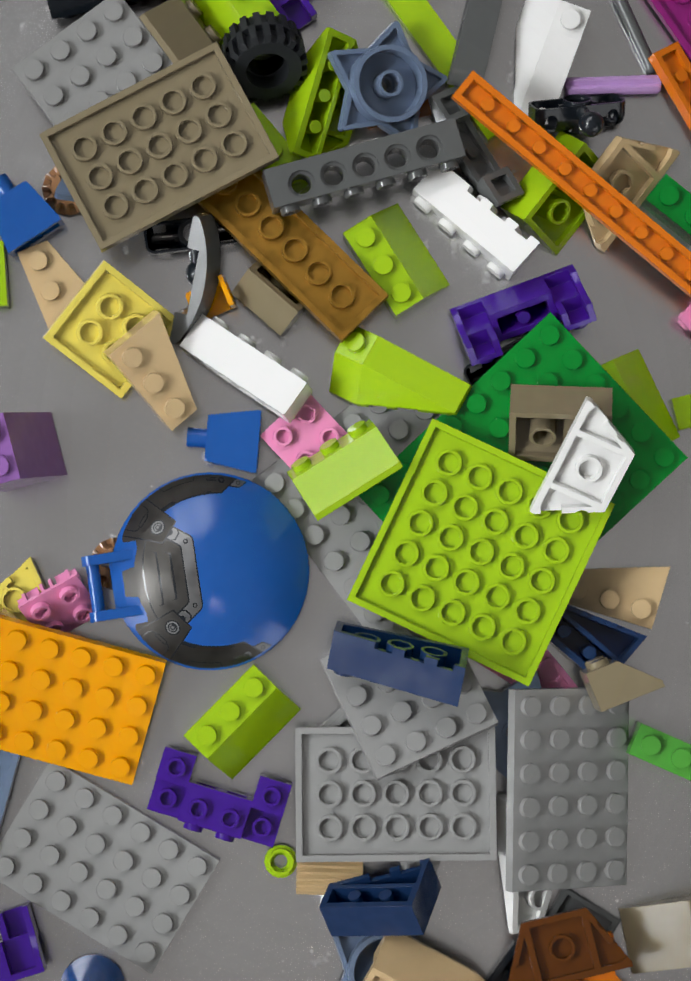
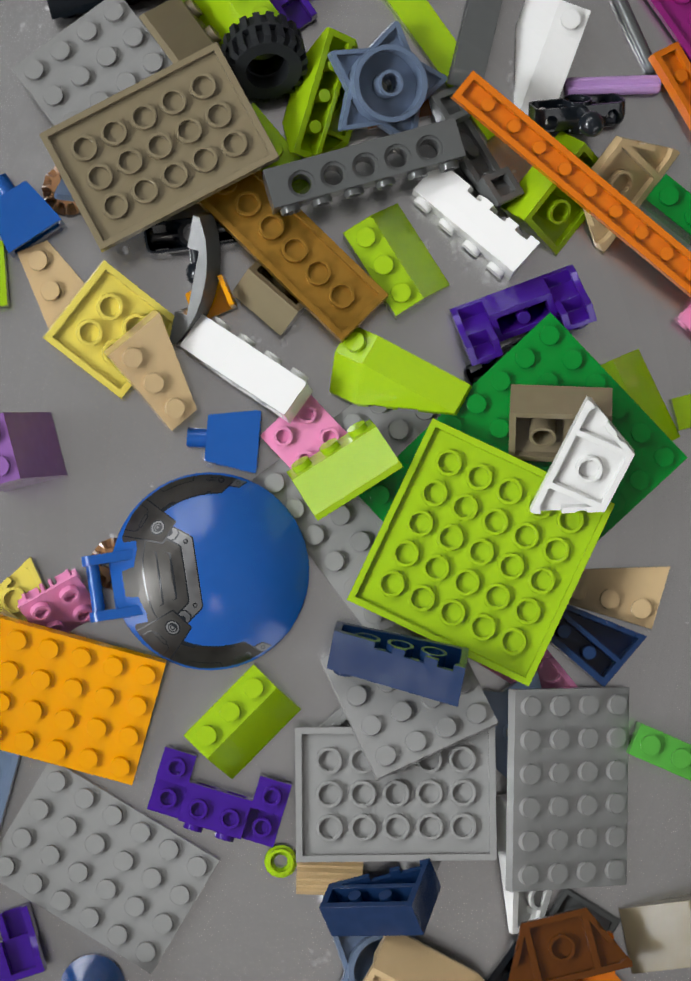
(615, 683): dark tan slope -> none

